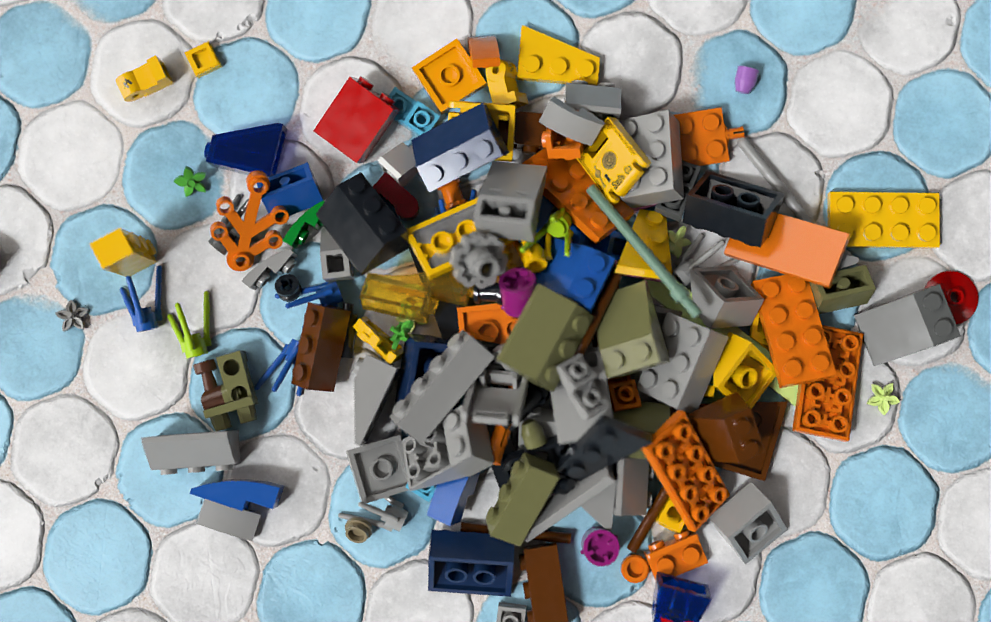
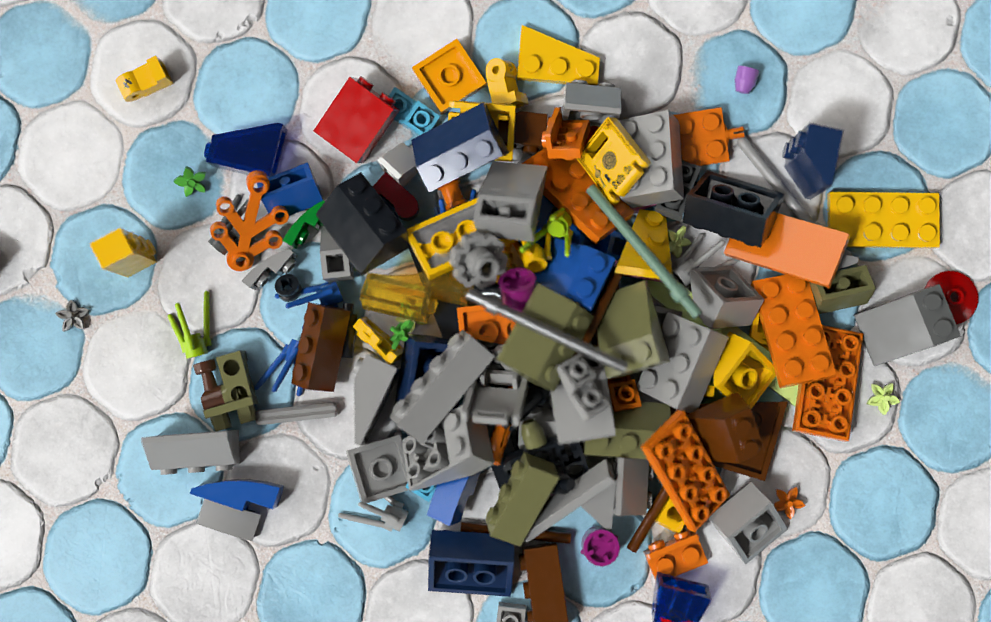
(144, 318): blue plant -> none
(203, 59): yellow tile -> none
(296, 413): none -> light grey axle
(358, 529): dark tan plate -> none
(484, 52): orange slope -> none
(495, 306): none -> flat silver bar
(573, 124): light grey slope -> none
(602, 446): black wing -> none
(634, 568): orange tile -> none
(788, 502): none -> orange plant
(813, 158): none -> dark blue slope

